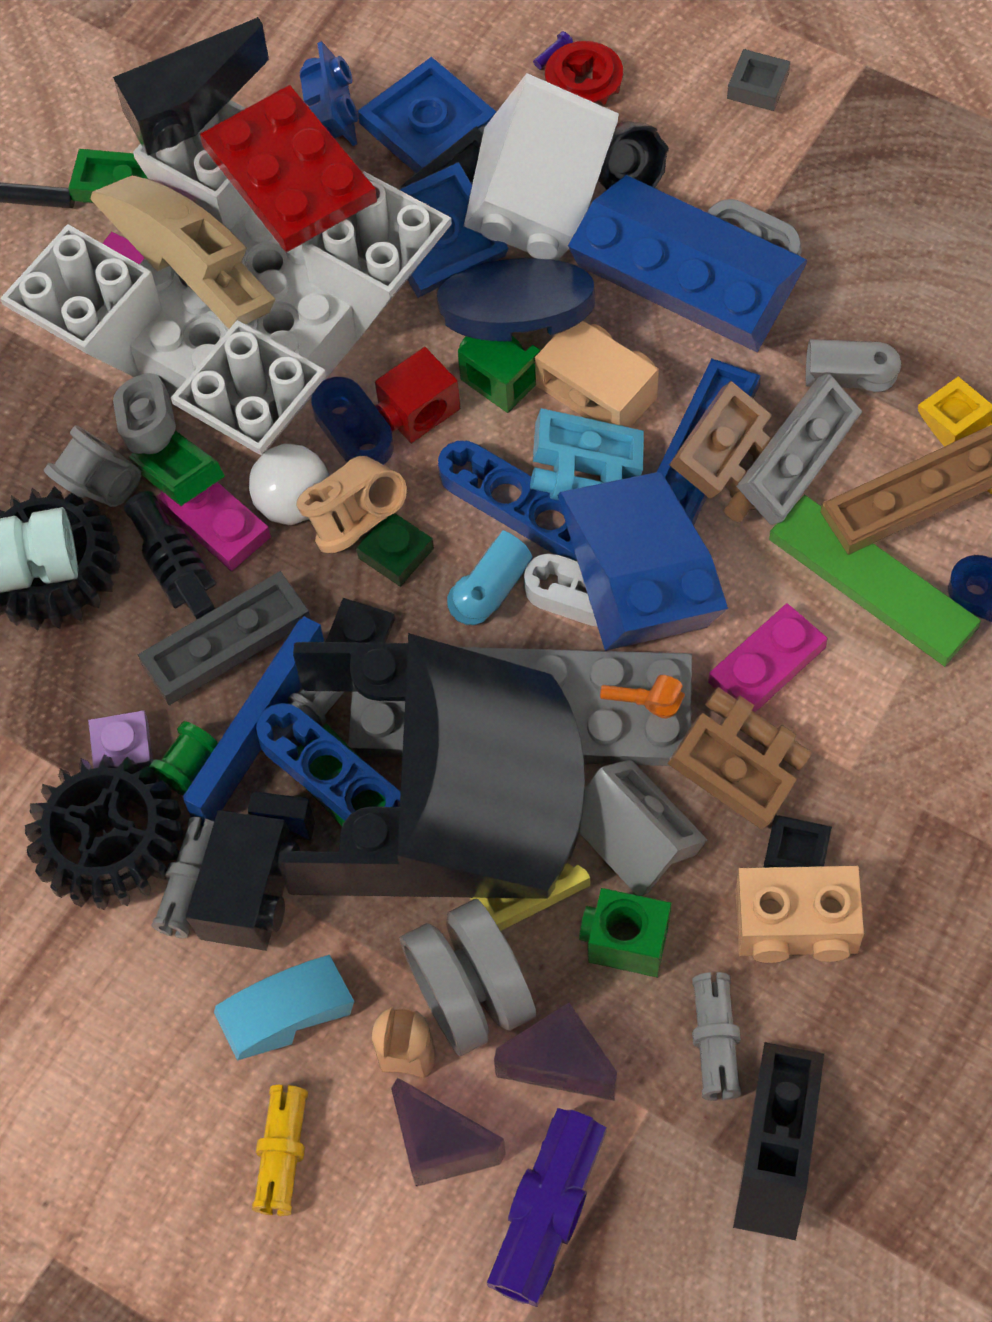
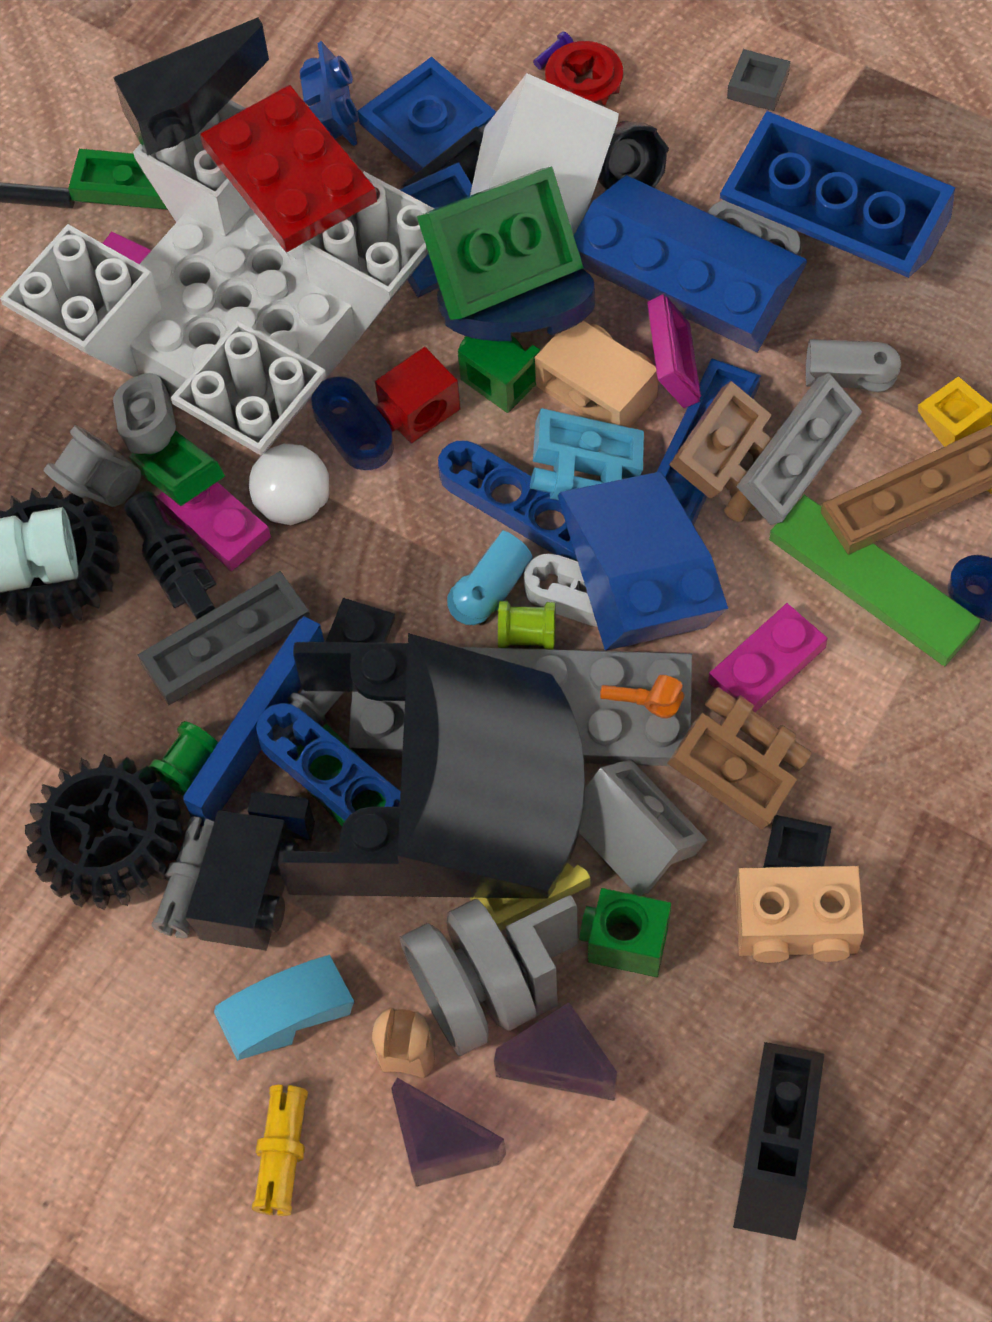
(121, 738): lavender plate -> none
(189, 239): tan slope -> none
(344, 507): light nougat piece -> none
(395, 548): dark green plate -> none
(500, 242): none -> green plate
(526, 625): none -> lime bush
(539, 939): none -> light grey panel
(547, 1207): dark purple piece -> none
(674, 351): none -> dark pink tile
(716, 1036): light grey pin -> none
(840, 195): none -> blue slope

